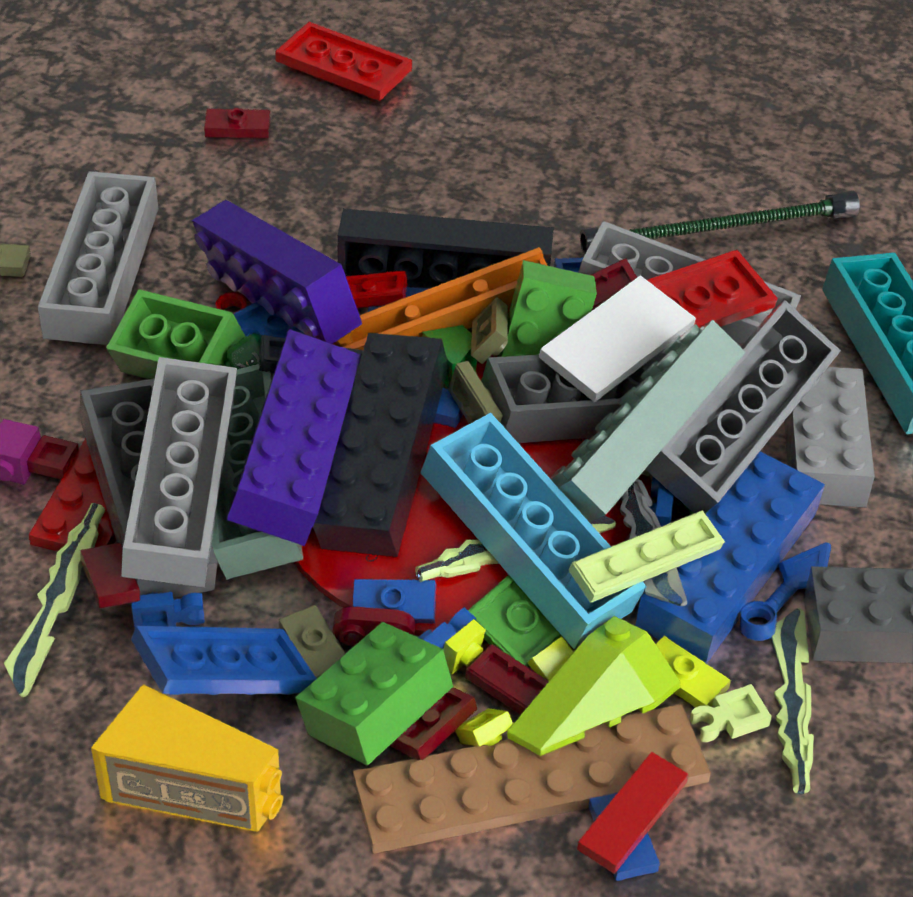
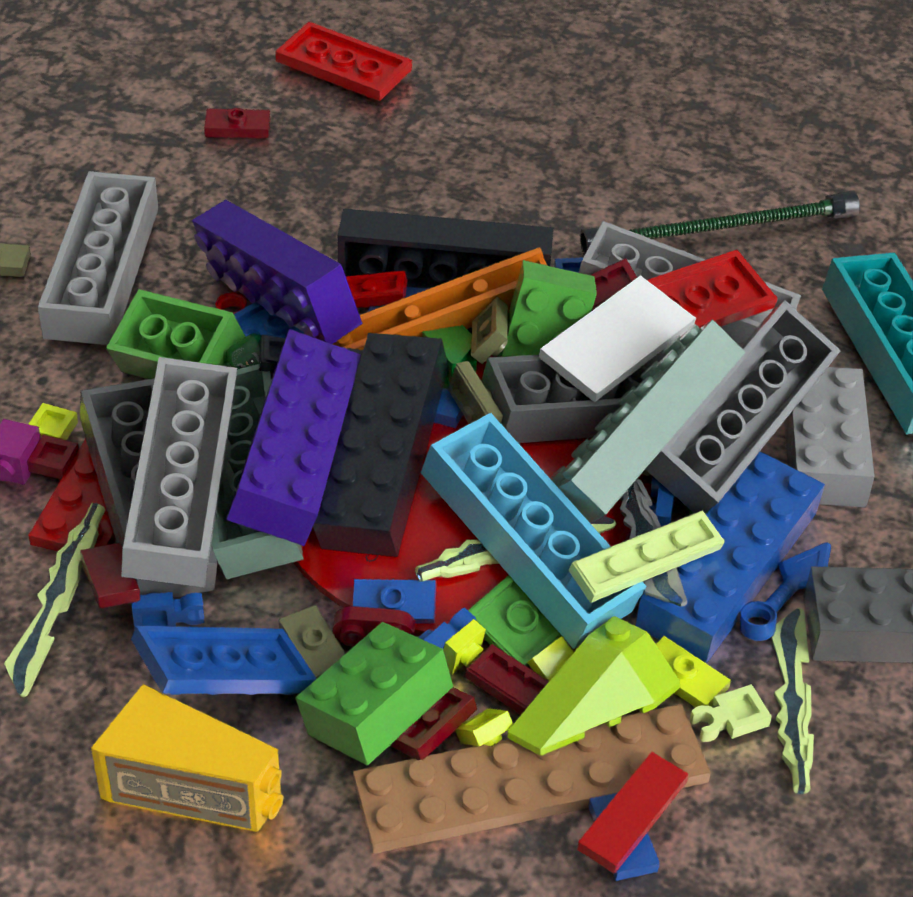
(54, 421): none -> neon yellow plate

